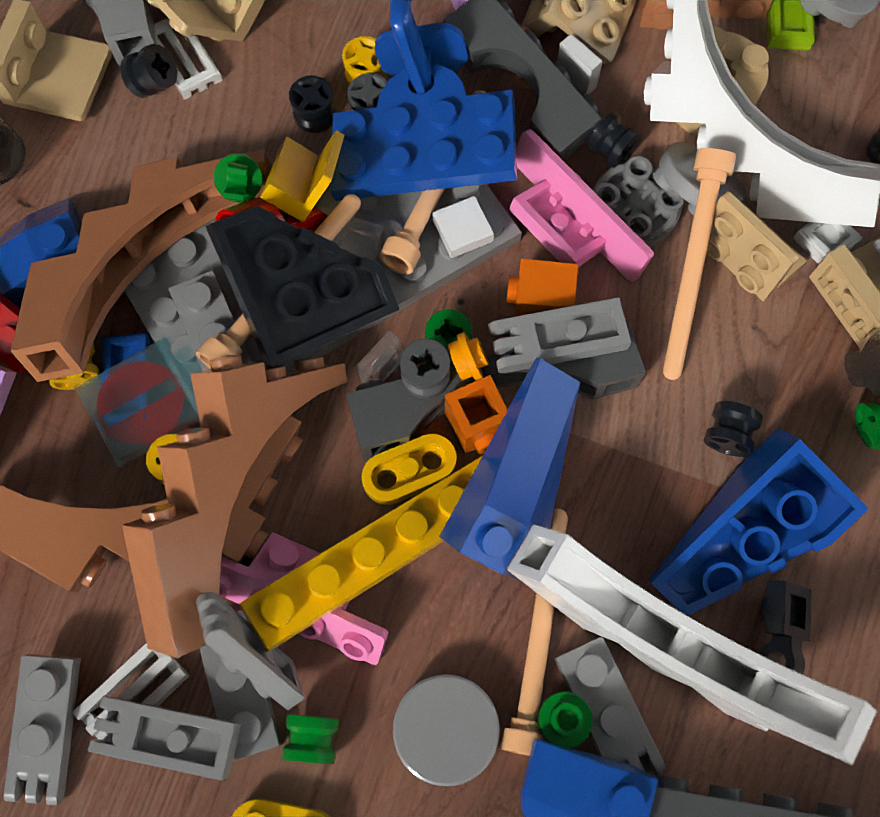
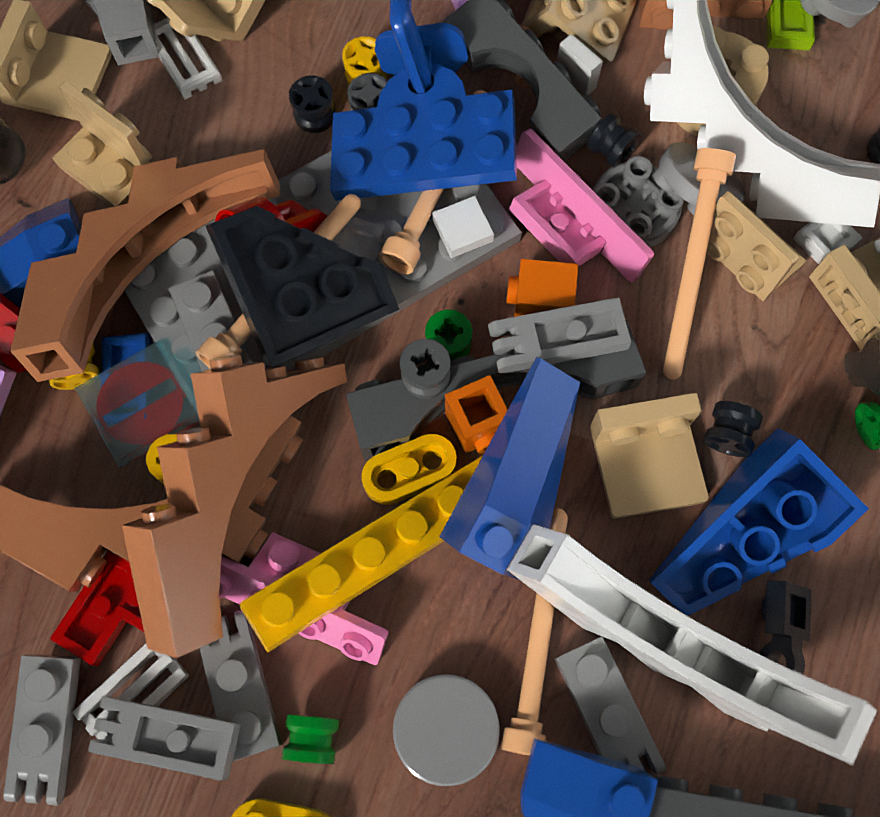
(100, 613): none -> red plate
(103, 150): none -> tan bracket
(148, 70): black wheel -> none
(238, 177): green plate -> none
(241, 650): light grey hinge -> none
(301, 176): yellow panel -> none
(381, 359): clear tile -> none
(468, 357): light orange plate -> none
(565, 719): green plate -> none
(649, 455): none -> tan bracket

